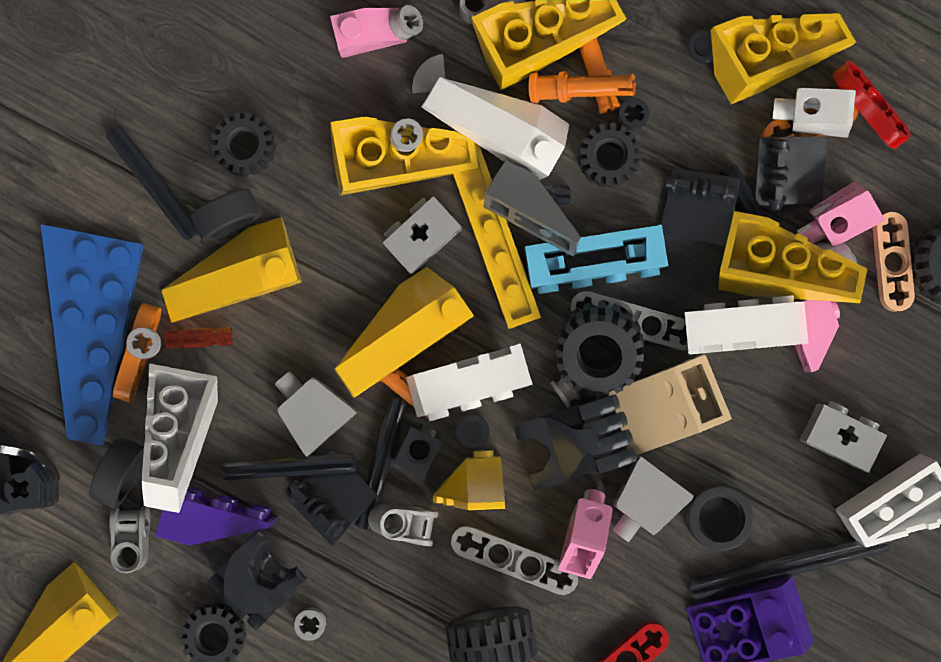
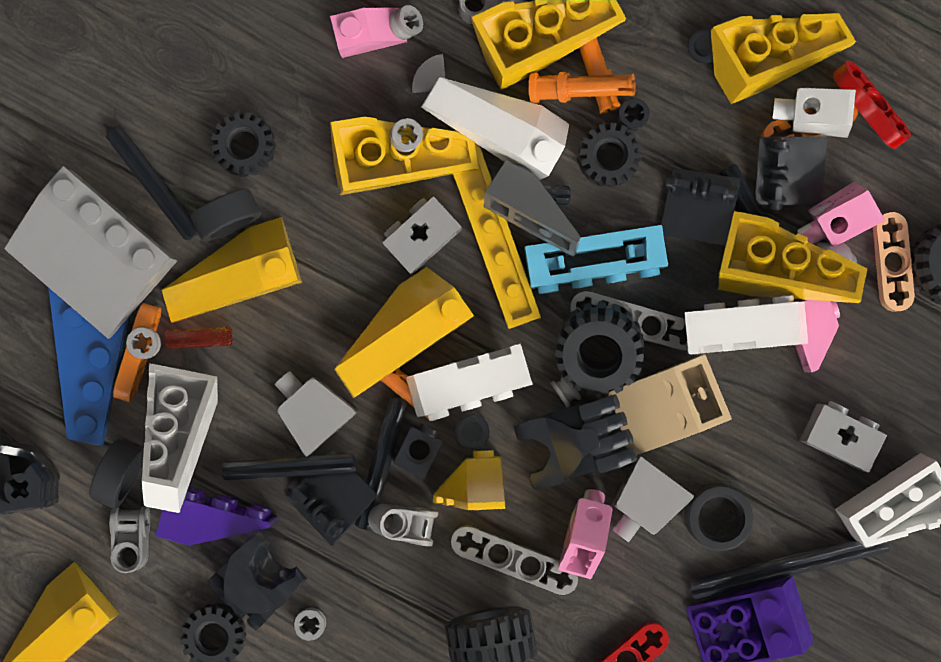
(88, 252): none -> light grey slope

